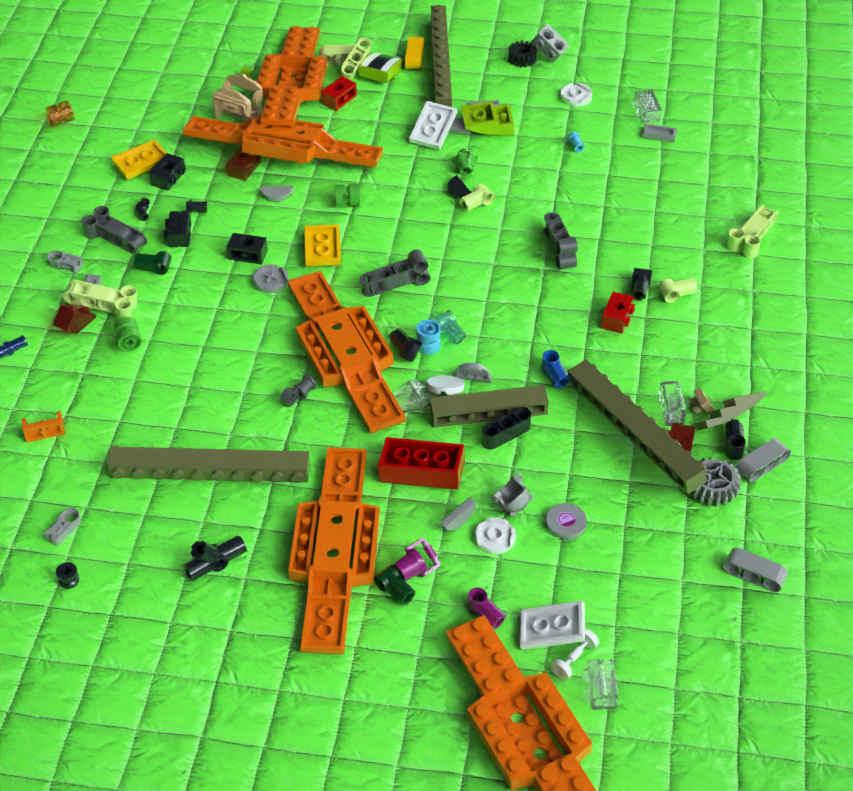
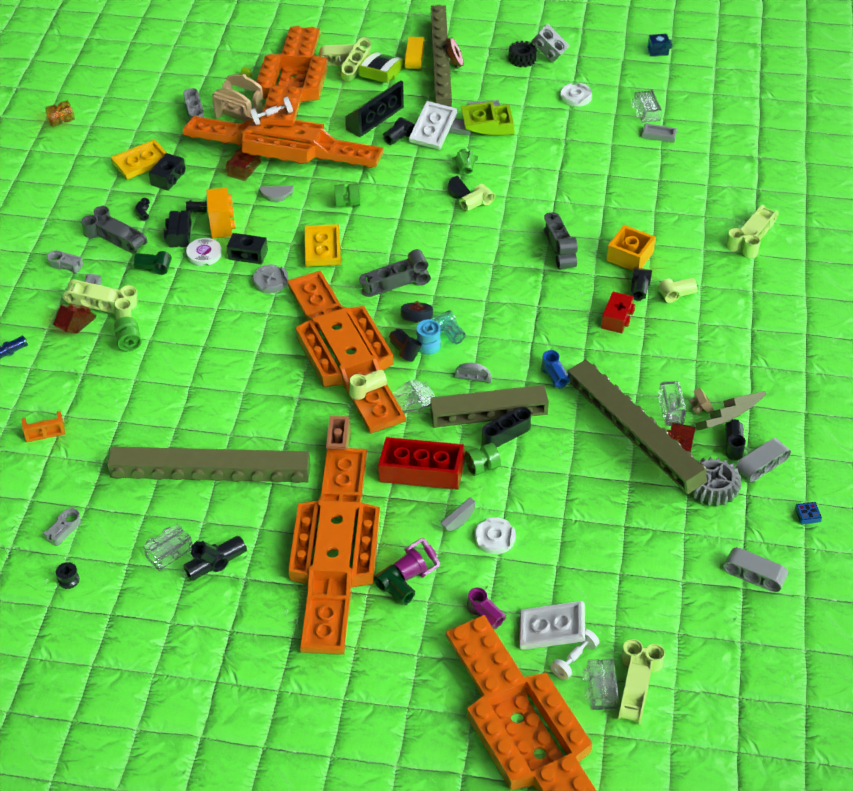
(168, 546): none -> clear brick
(193, 103): none -> light grey beam
(203, 251): none -> white tile
(220, 212): none -> light orange brick
(272, 110): none -> white wheel
(300, 391): dark grey connector -> none
(338, 432): none -> nougat slope
(339, 93): red brick -> none
(362, 384): none -> yellowish green piece
(376, 110): none -> black slope
(400, 129): none -> black piece
(416, 311): none -> black wheel
(448, 384): white tile -> none
(454, 52): none -> reddish brown tile
(479, 460): none -> bright green wheel
(512, 496): light grey helmet -> none
(566, 521): light grey tile -> none
(574, 139): medium azure pin -> none
(630, 248): none -> light orange brick
(638, 676): none -> yellowish green piece
(659, 45): none -> brick
(808, 513): none -> blue tile

